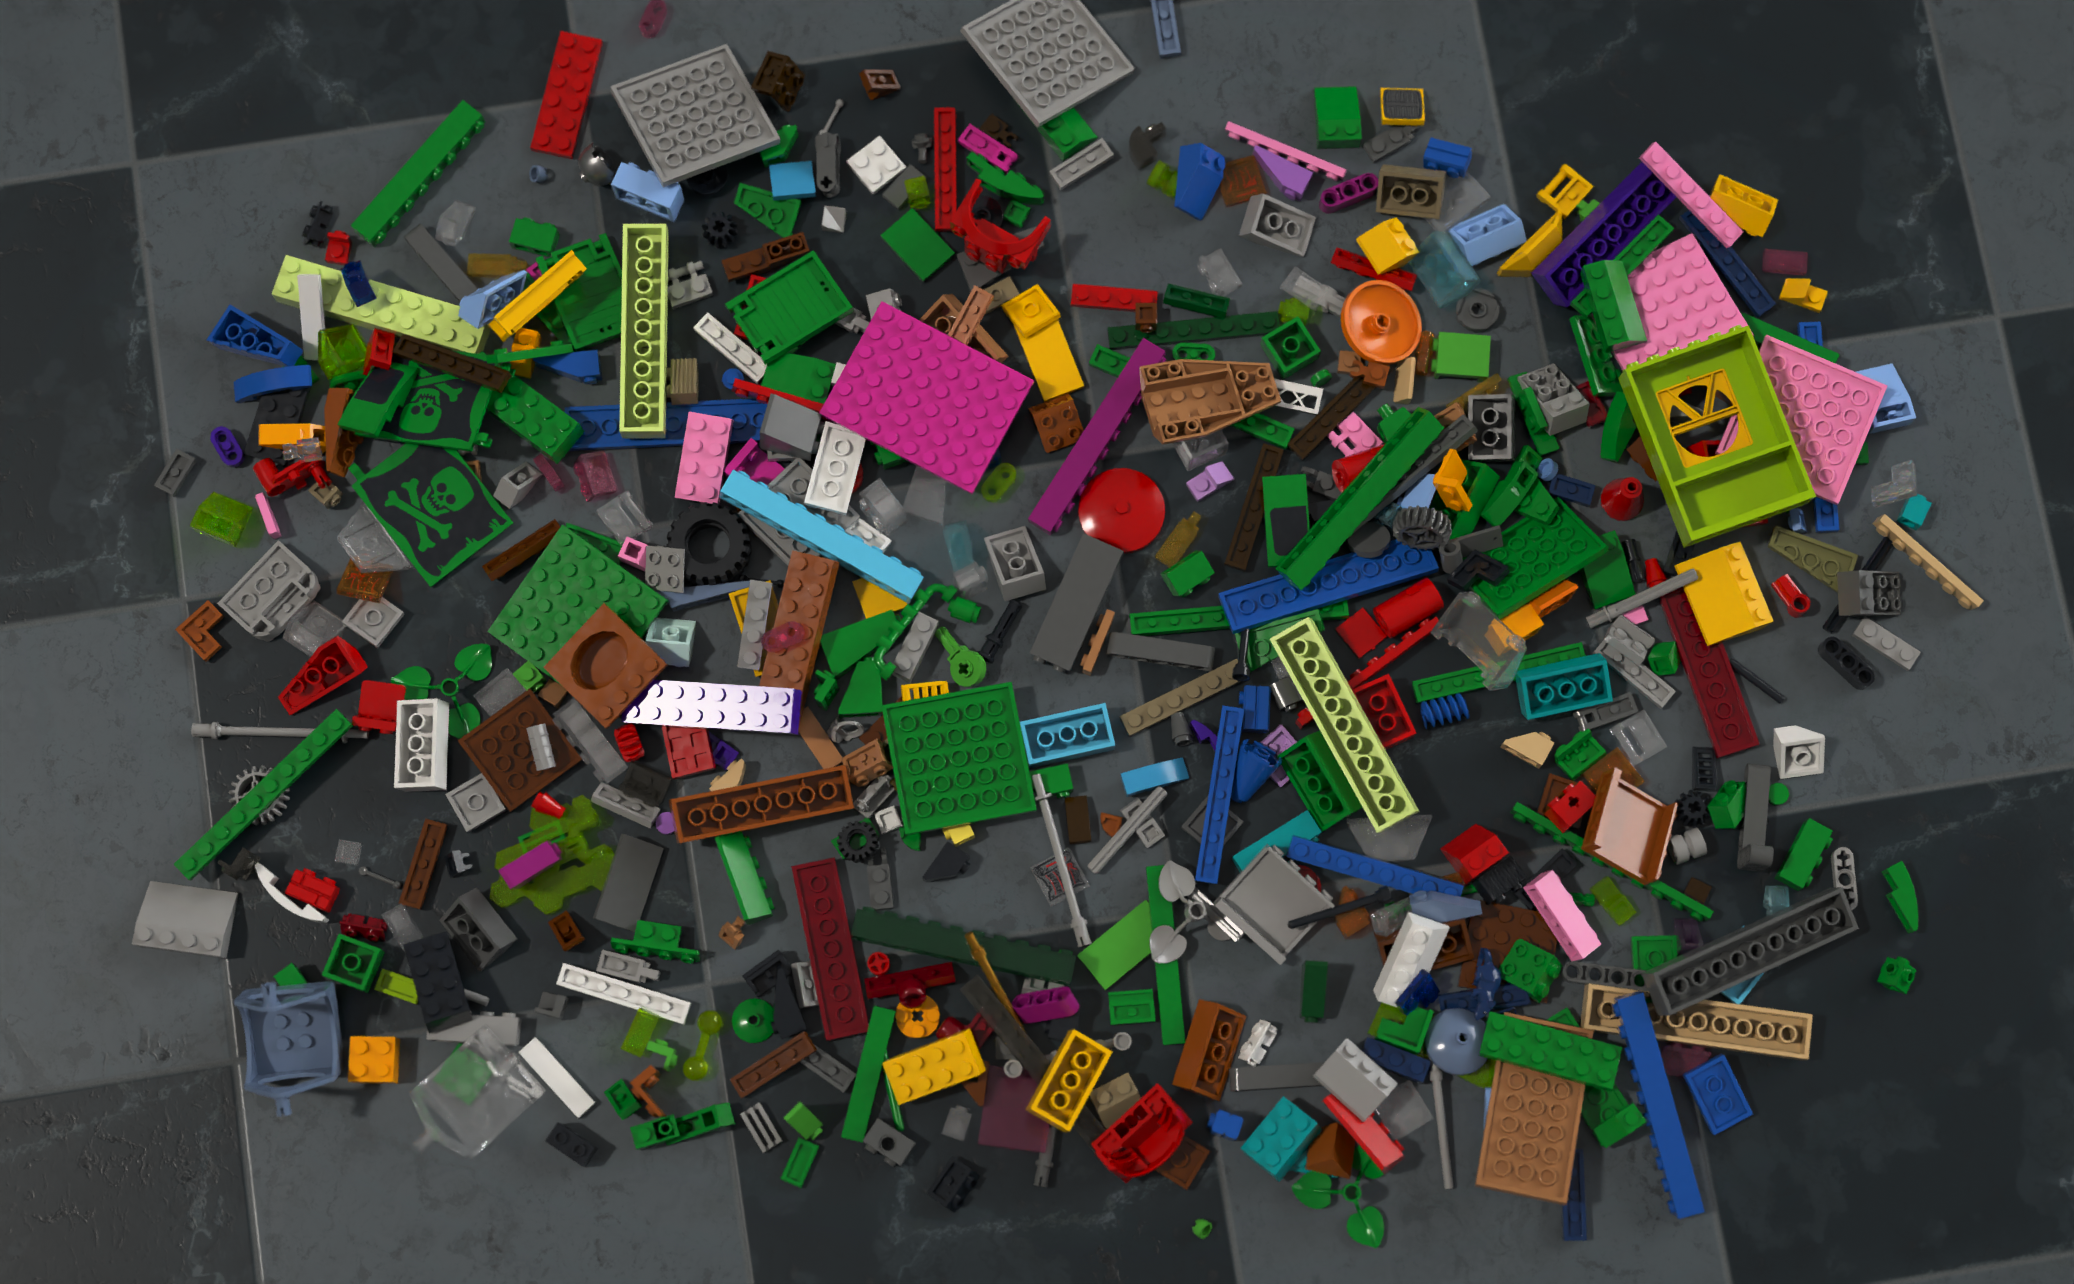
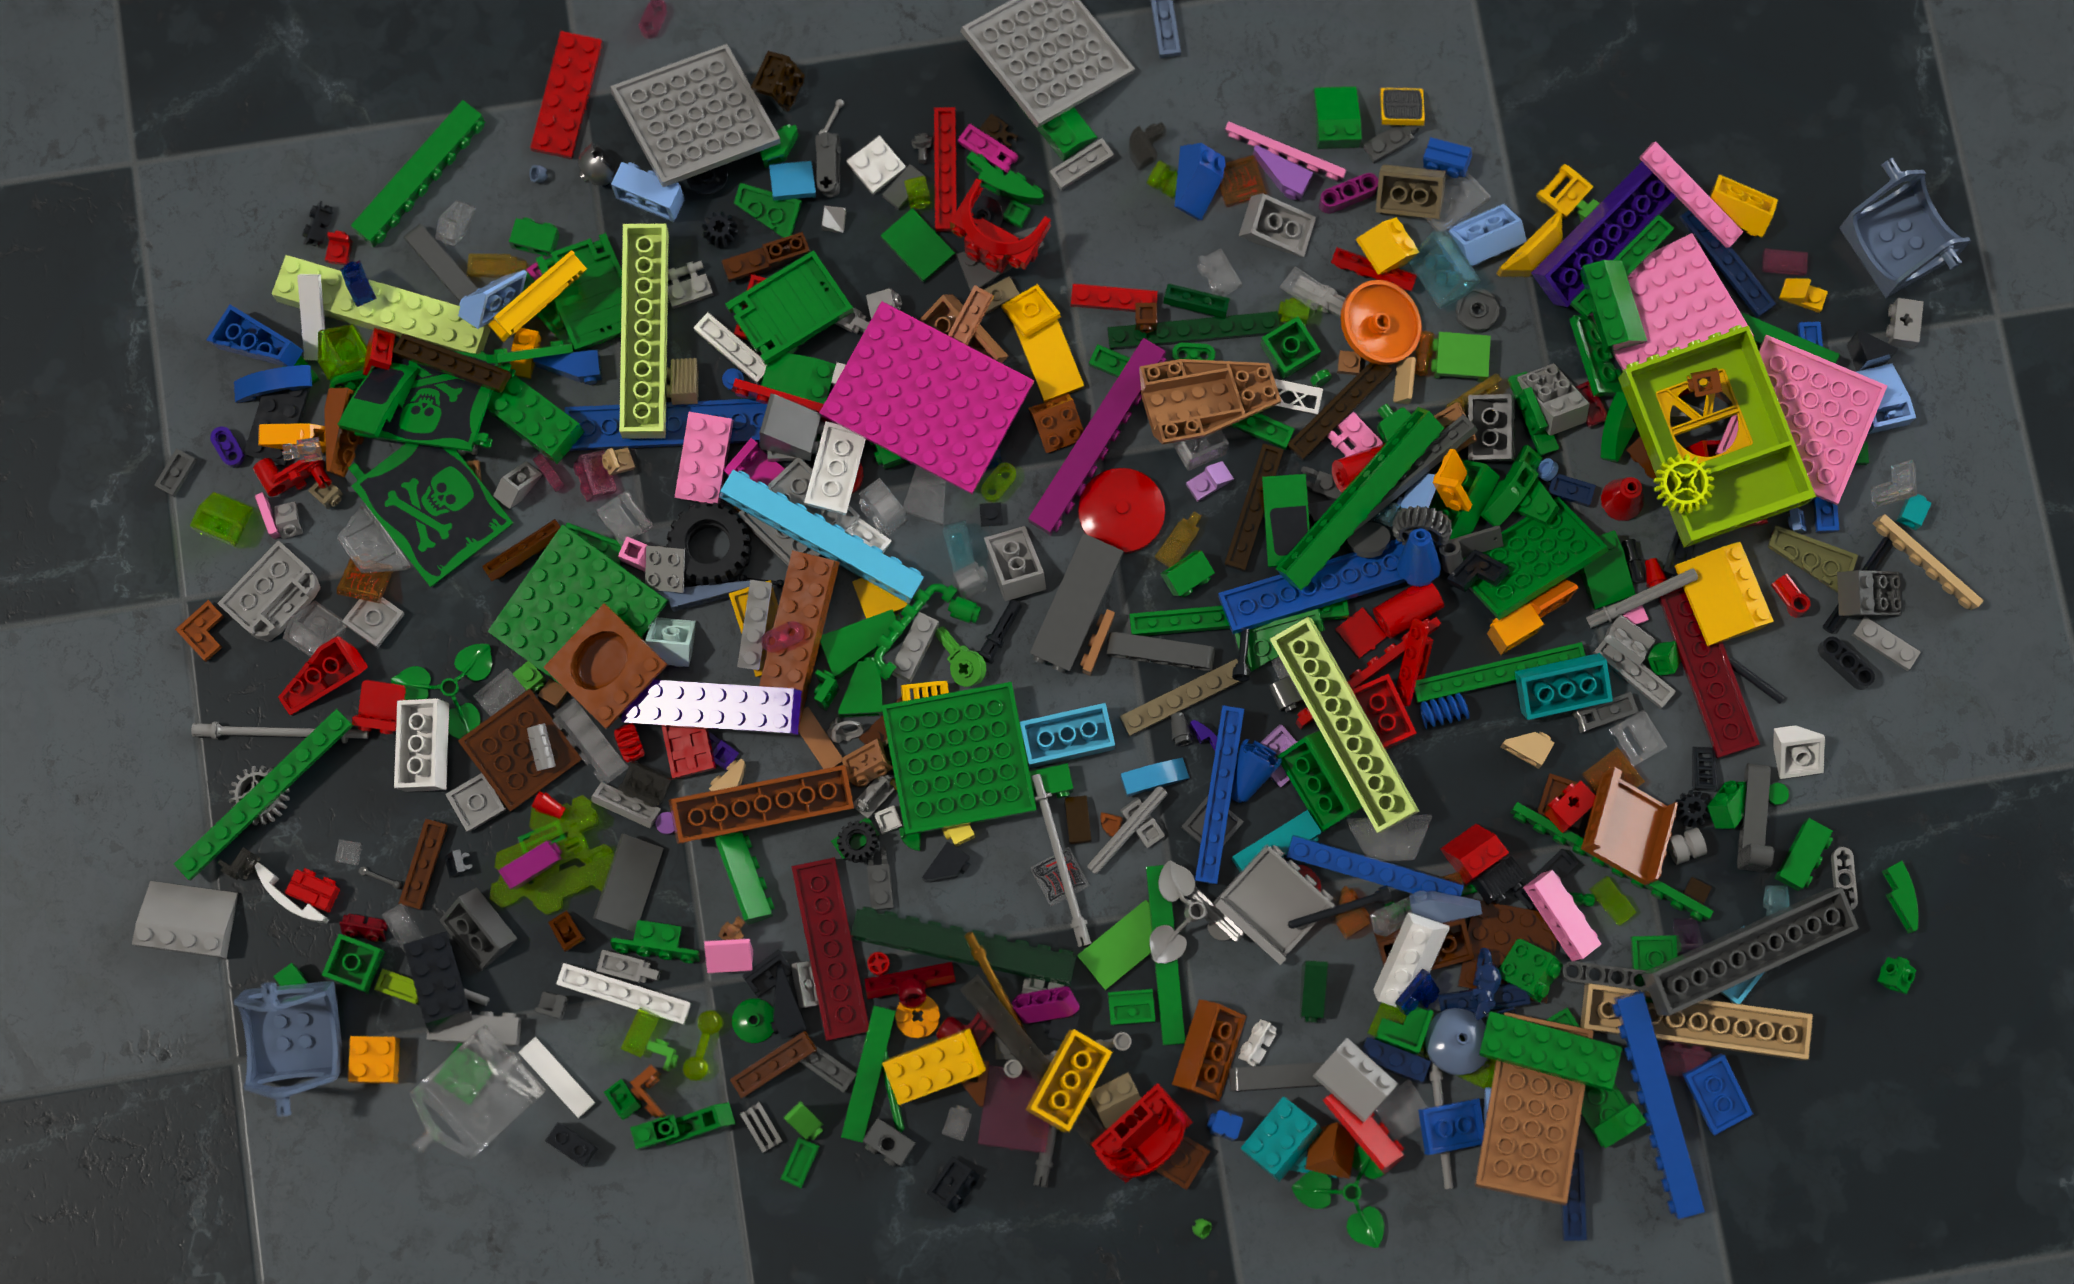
(287, 520): none -> light grey bracket
(617, 461): none -> tan bracket
(728, 955): none -> bright pink slope
(879, 82): reddish brown slope -> none
(991, 514): none -> black plate
(1256, 708): blue brick -> none
(1374, 374): dark orange plate -> none
(1414, 660): none -> red bracket
(1419, 559): none -> blue cone
(1451, 1126): none -> blue plate
(1482, 639): clear windscreen -> none
(1579, 754): green bracket -> none
(1677, 478): none -> neon yellow gear
(1713, 382): none -> dark orange brick
(1869, 351): none -> black slope
(1902, 233): none -> sand blue piece
(1911, 313): none -> light grey brick

